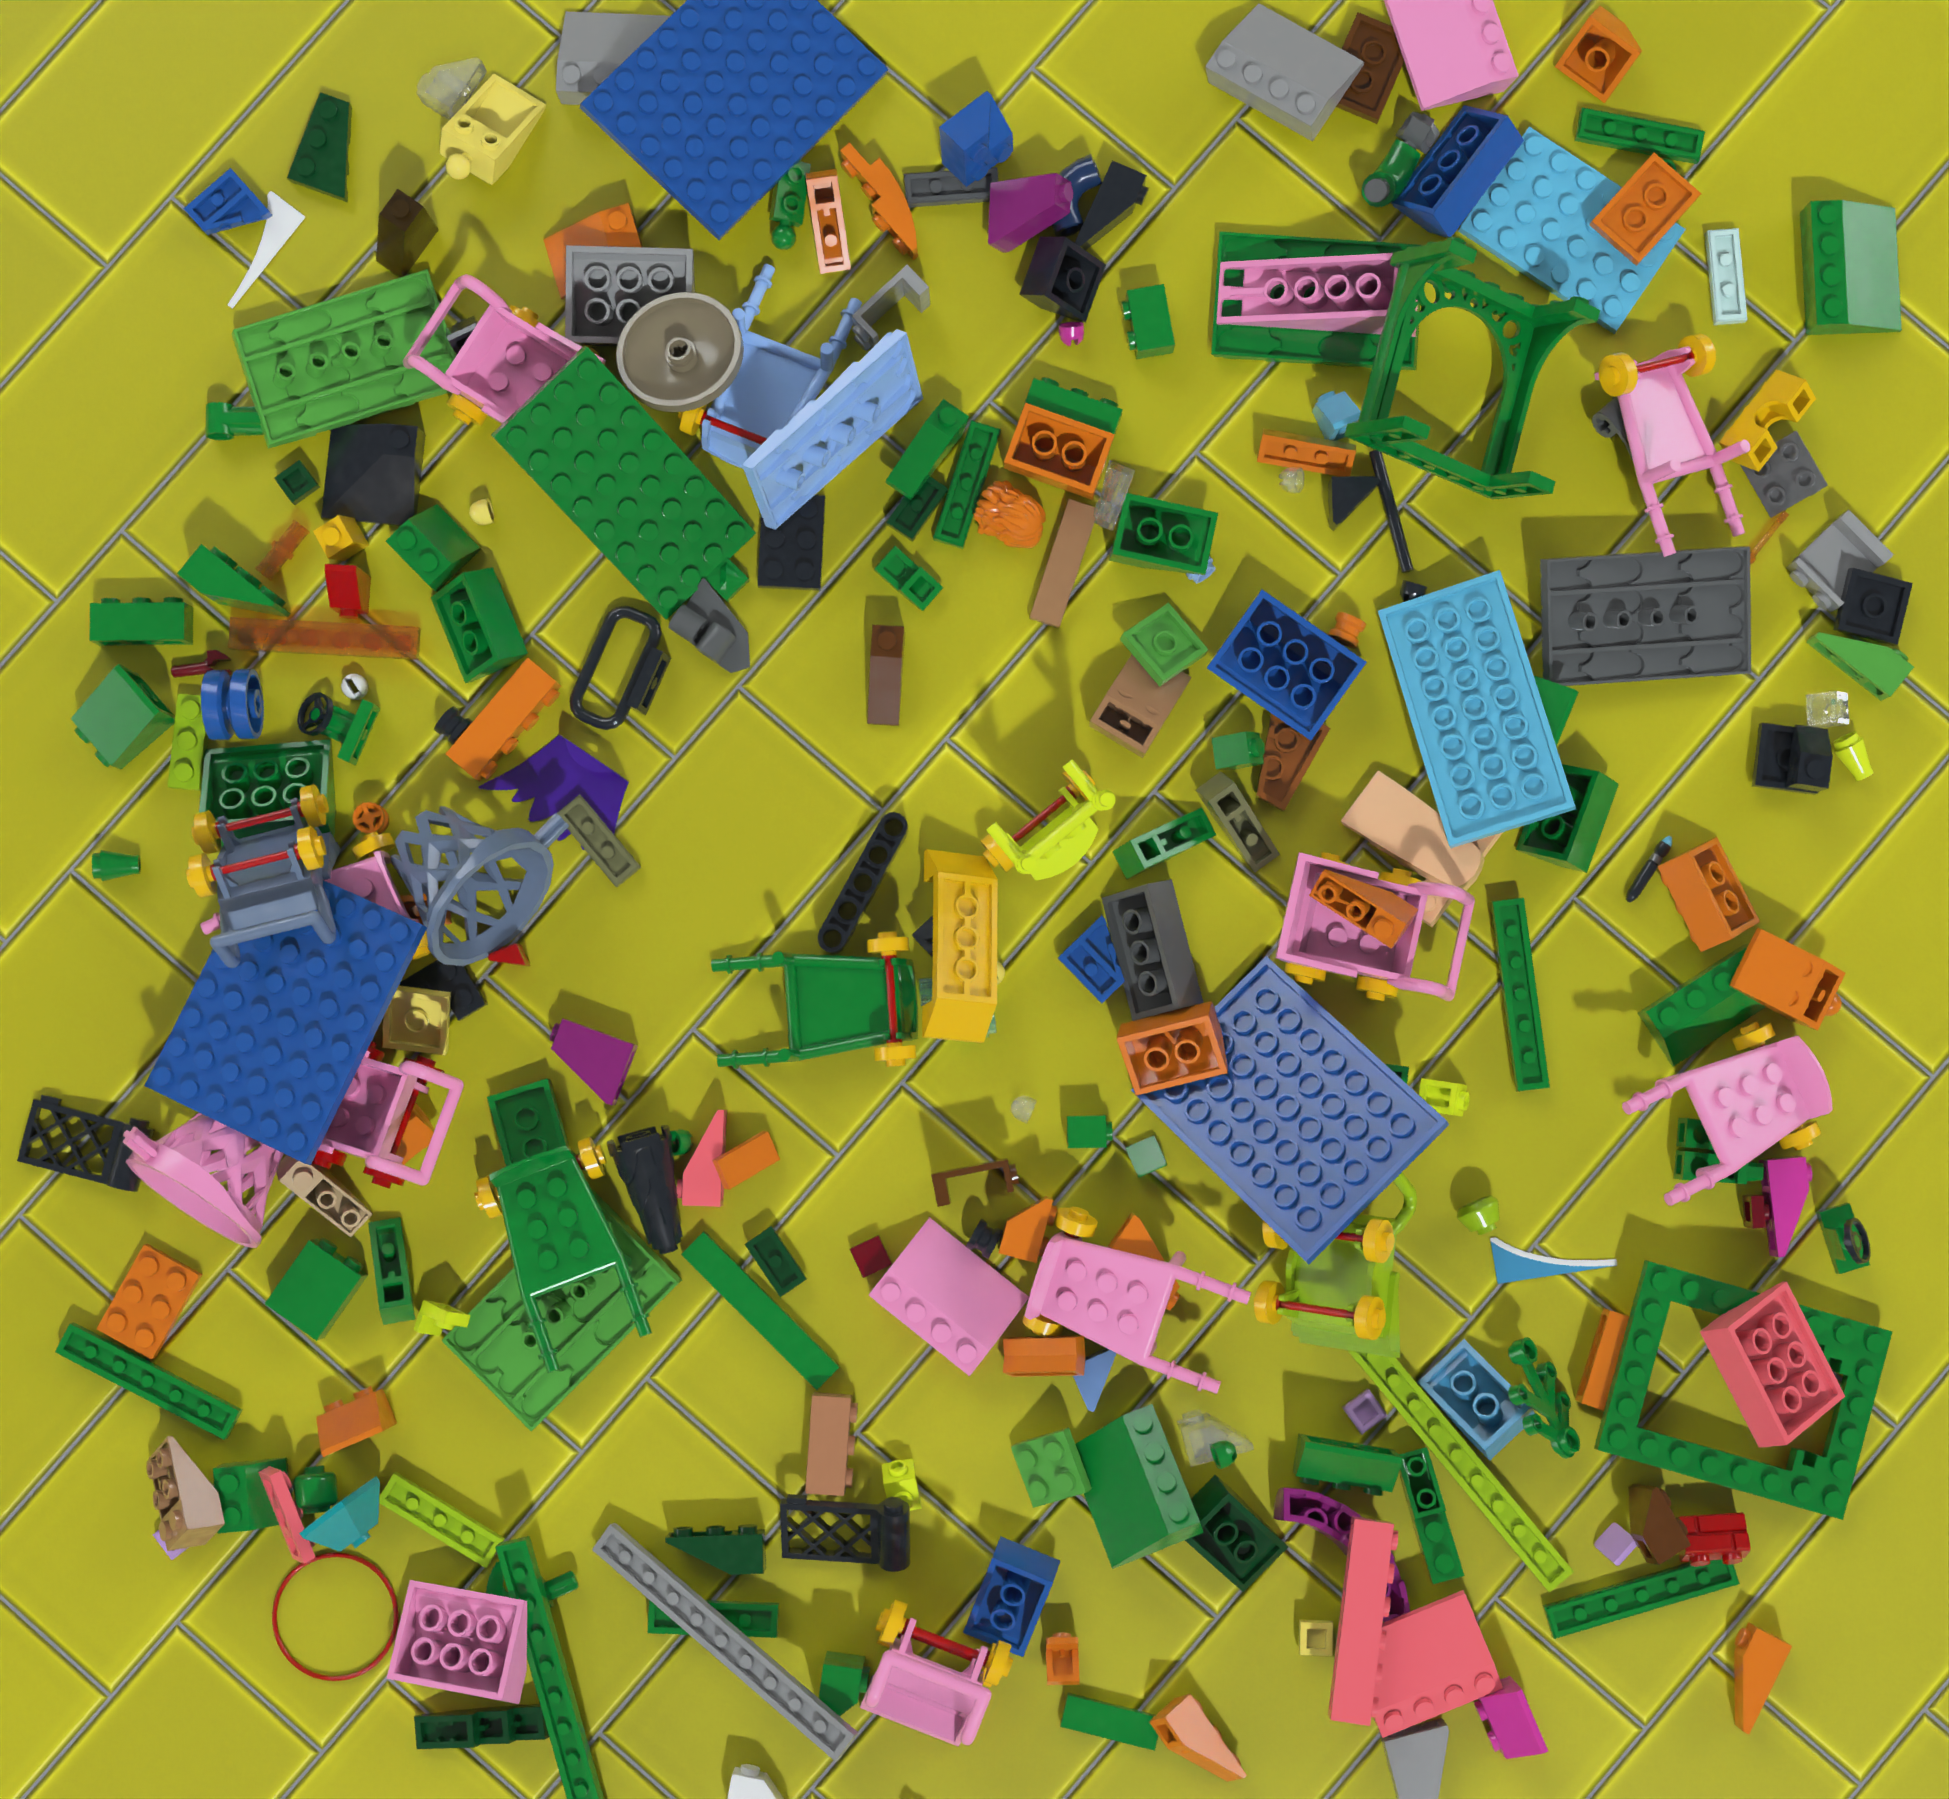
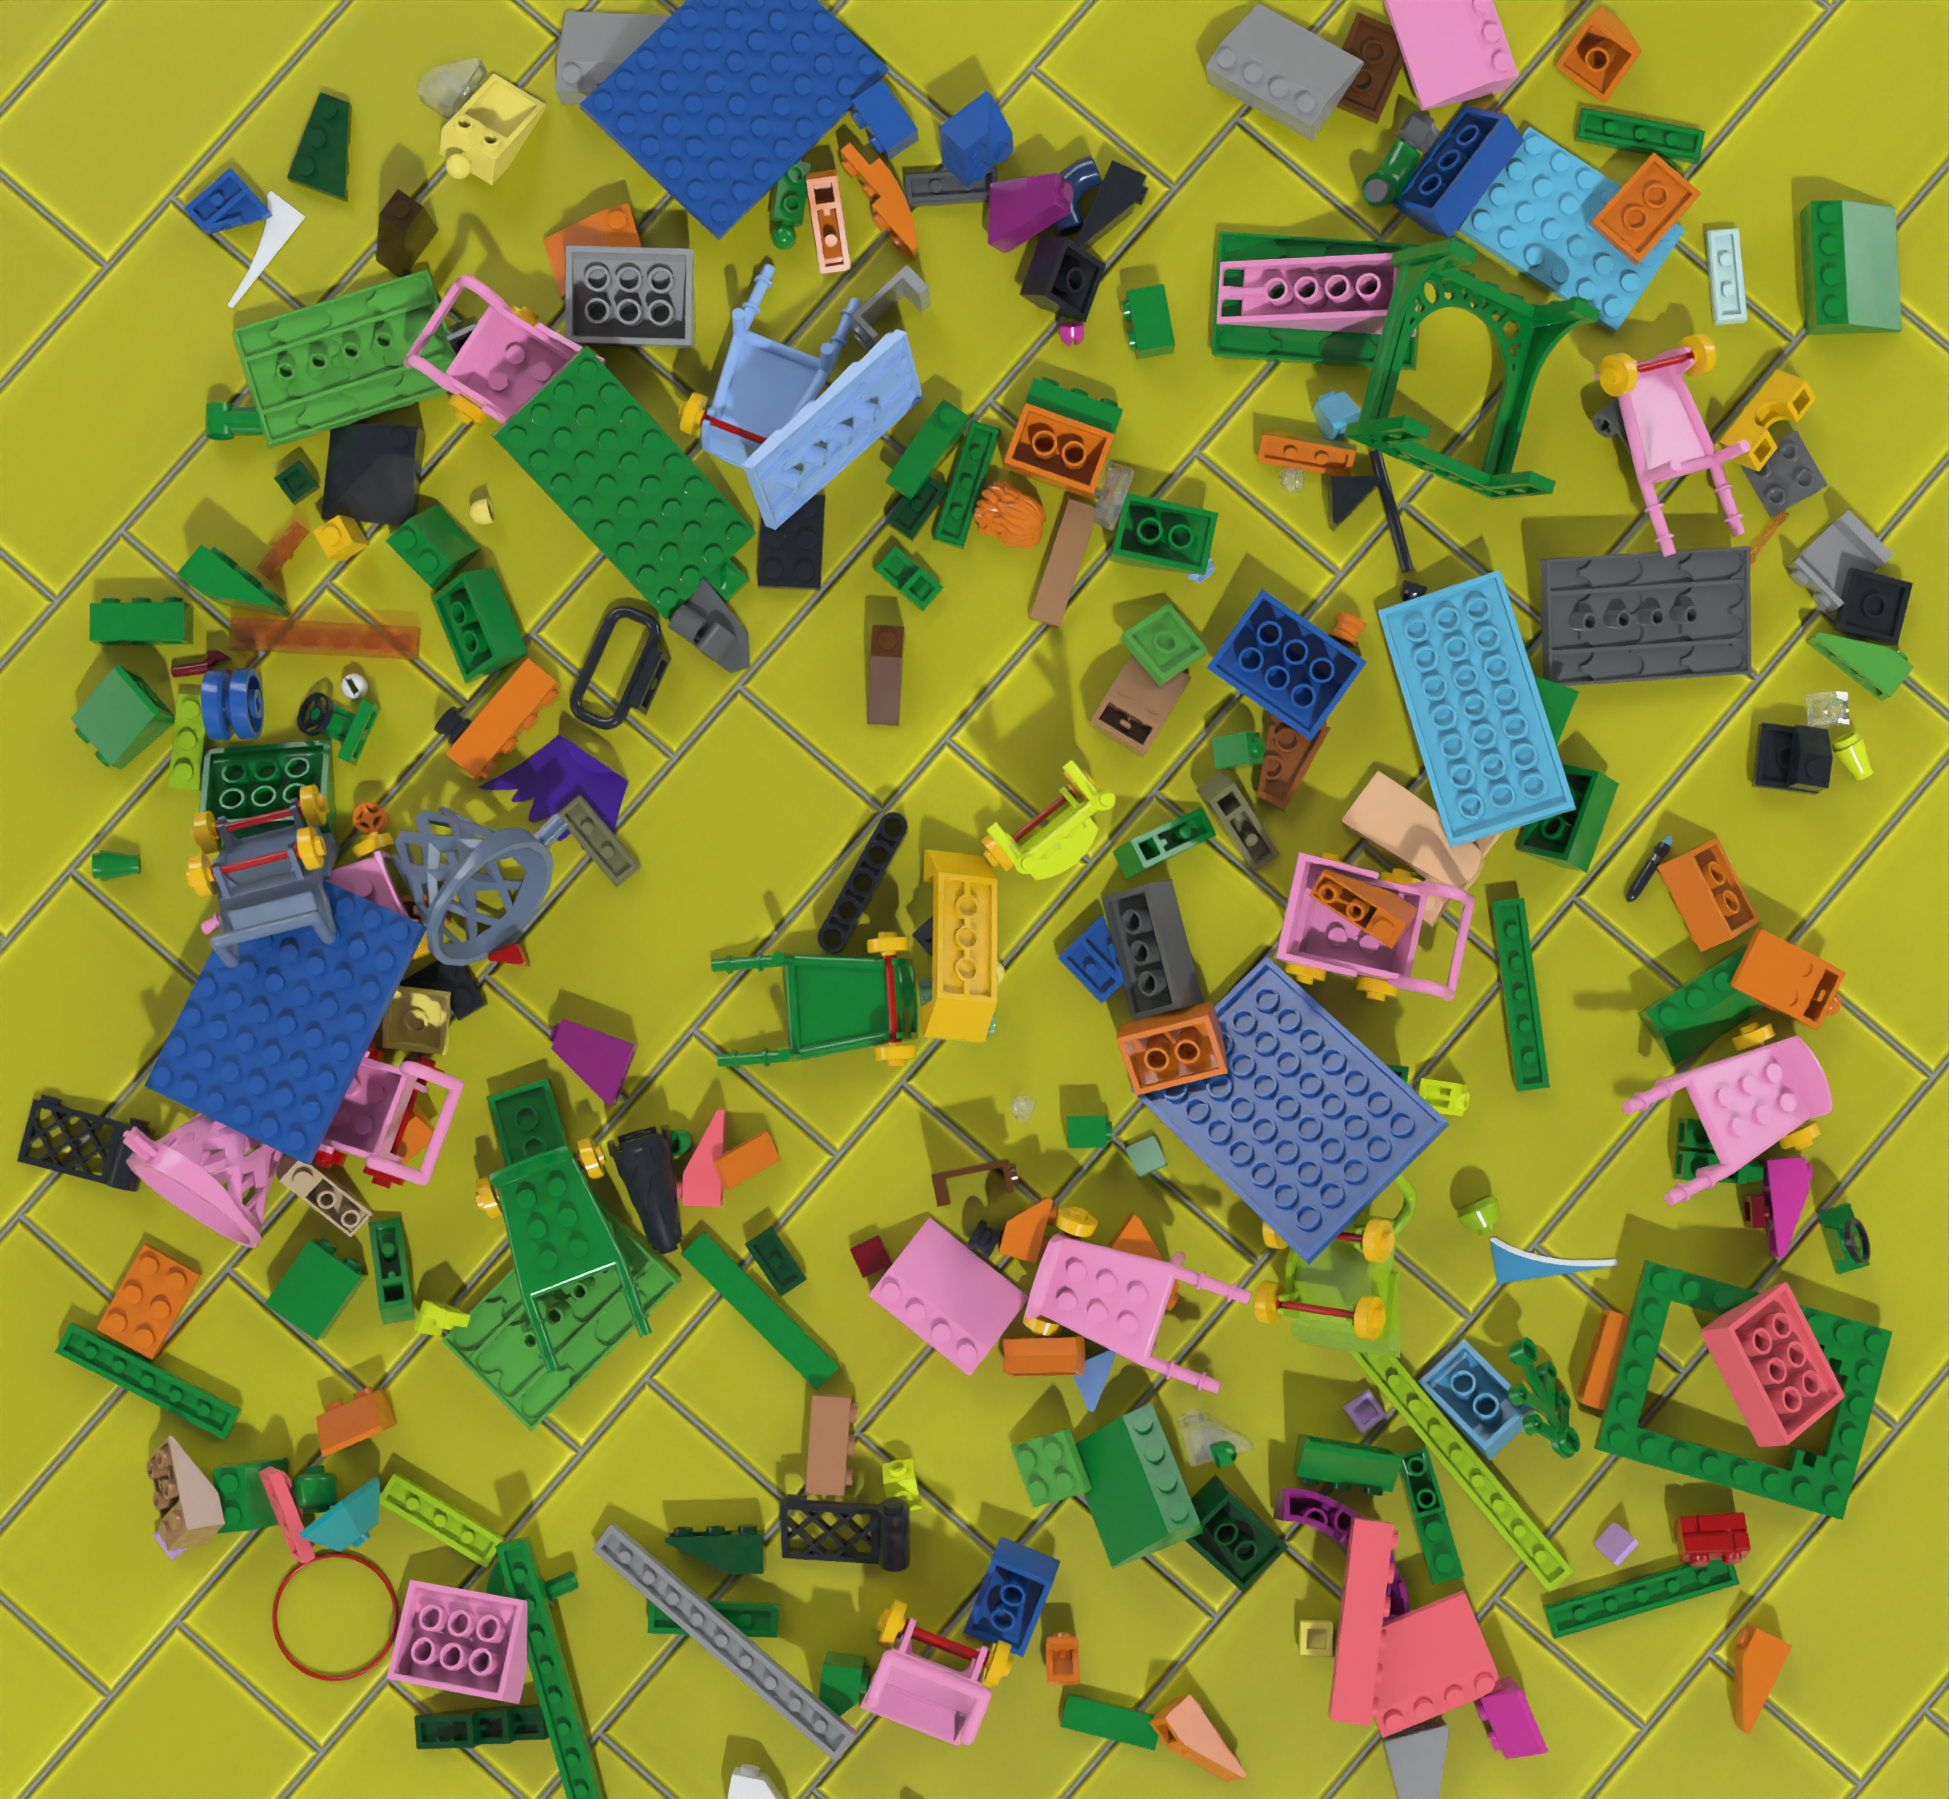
(347, 590): red slope -> none
(680, 352): dark tan dish -> none
(884, 120): none -> blue brick
(1654, 1524): reddish brown slope -> none

